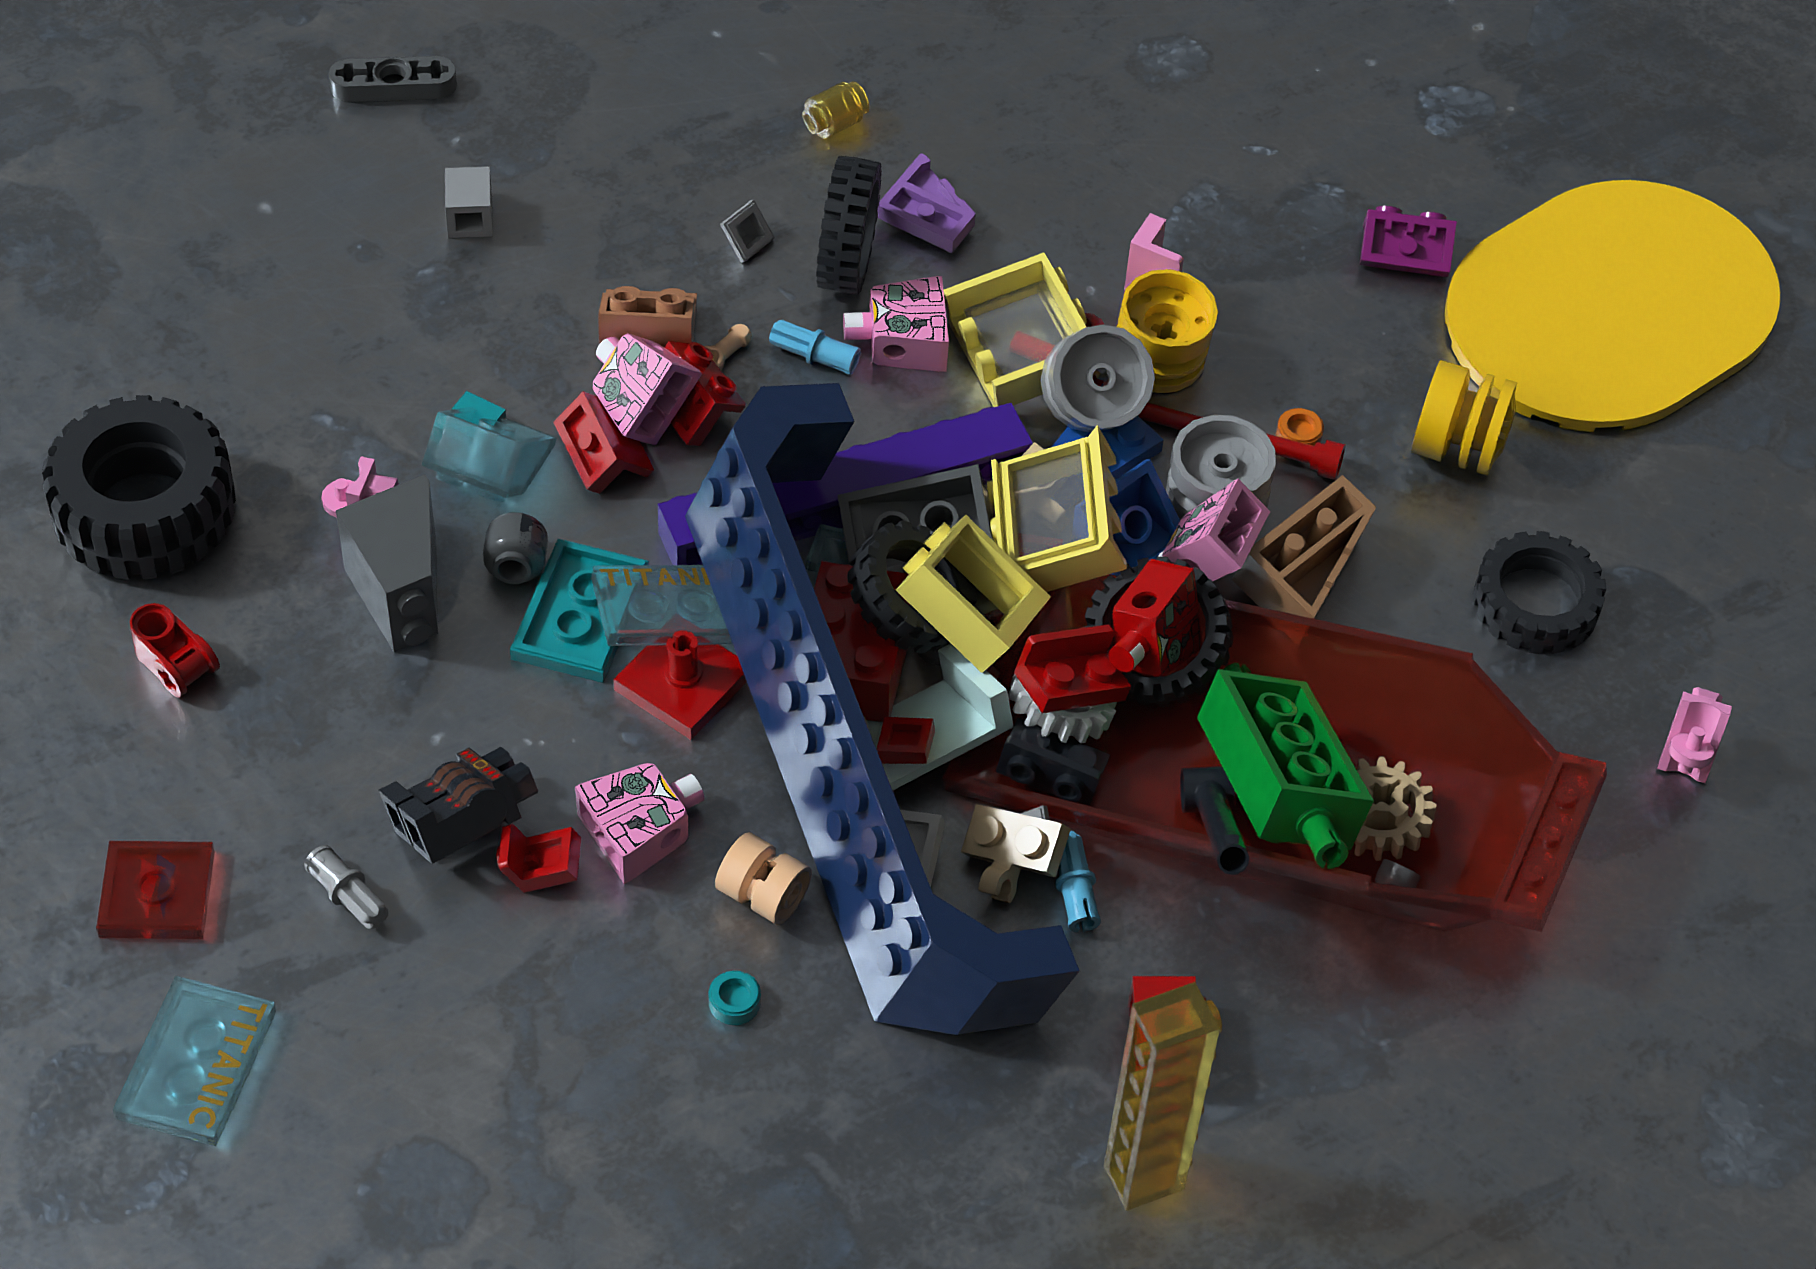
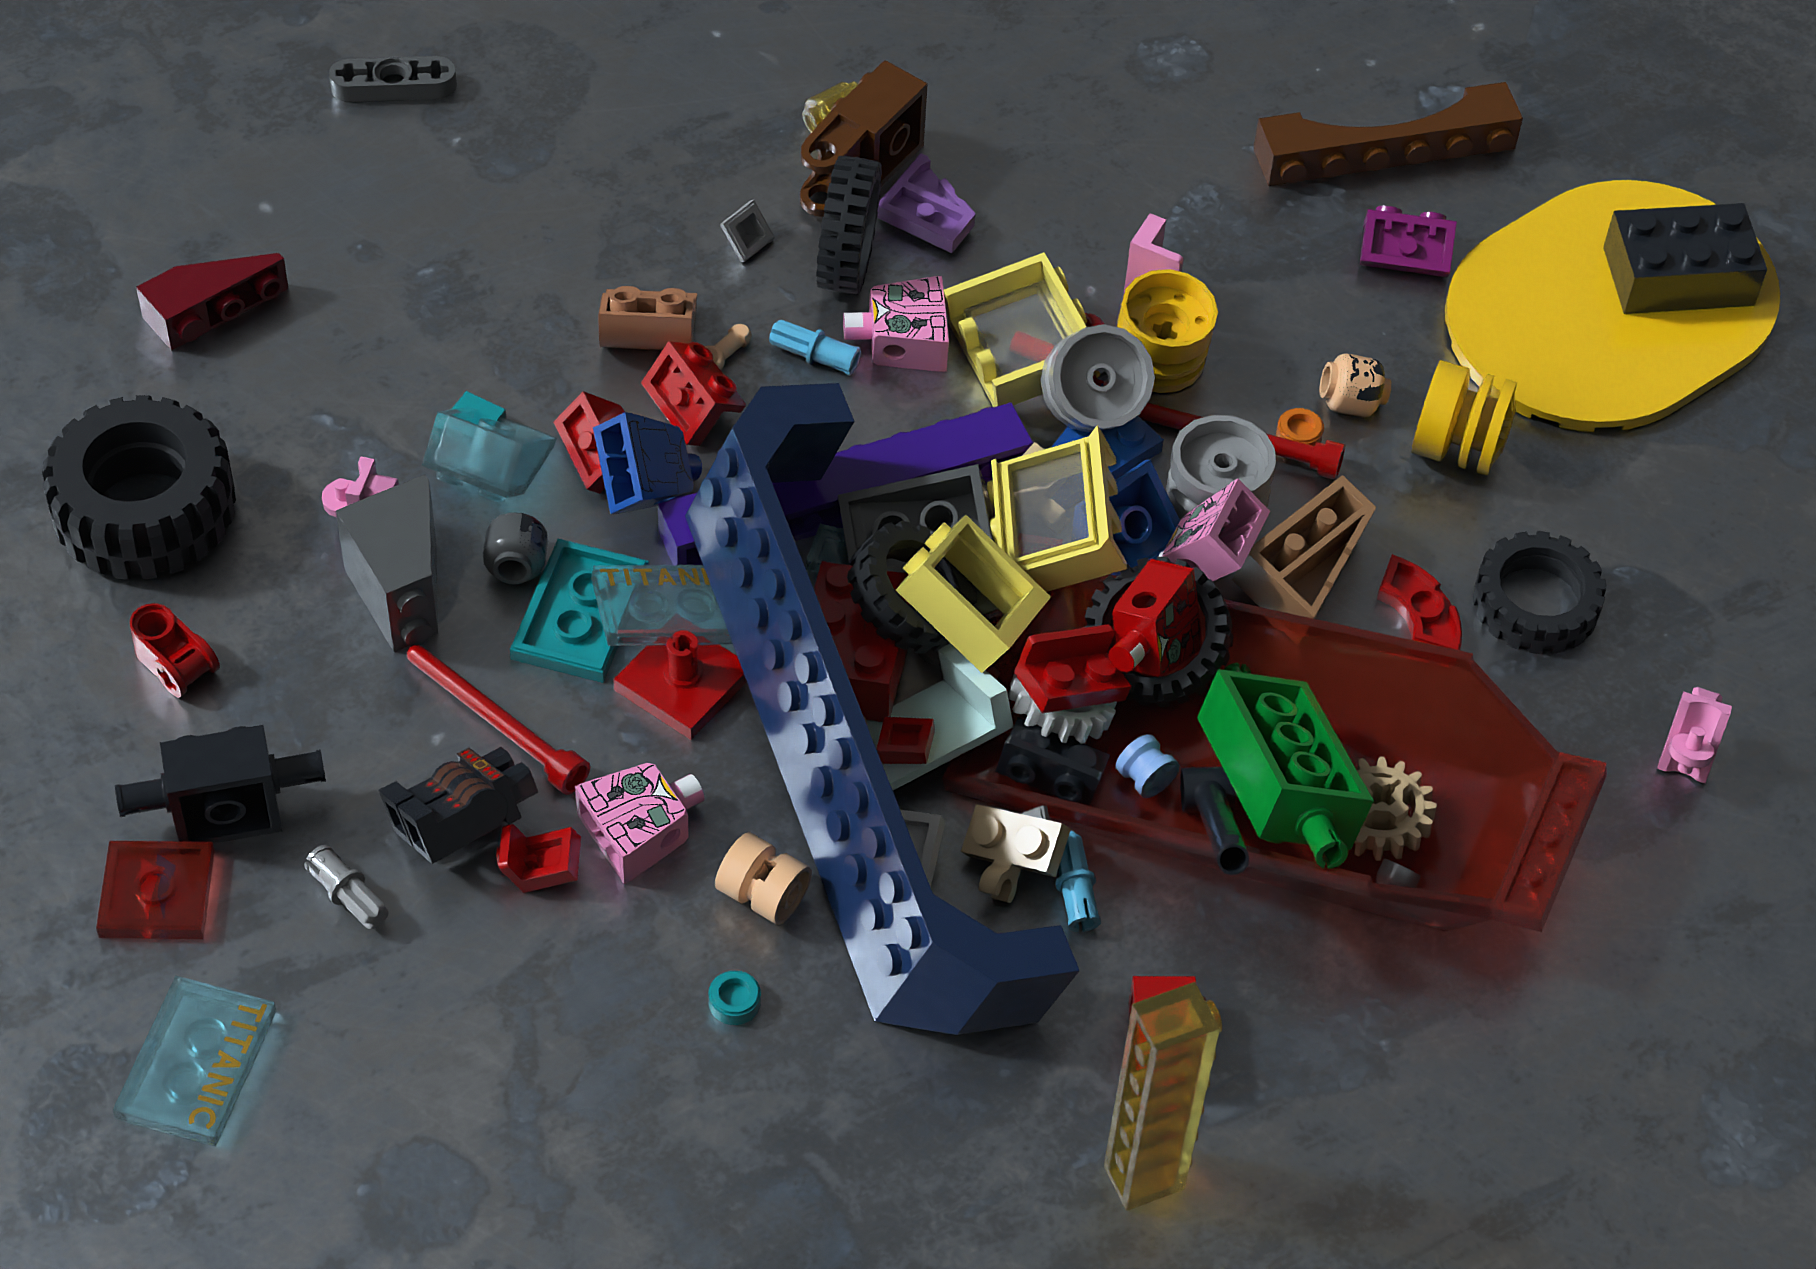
(204, 295): none -> dark red slope
(221, 785): none -> black brick
(468, 202): light grey brick -> none
(563, 767): none -> red piece
(642, 385): bright pink torso -> none
(643, 462): none -> blue torso
(874, 122): none -> reddish brown brick
(1147, 766): none -> light blue wheel
(1305, 150): none -> reddish brown arch
(1354, 385): none -> light nougat head
(1421, 603): none -> red tile
(1684, 258): none -> black brick

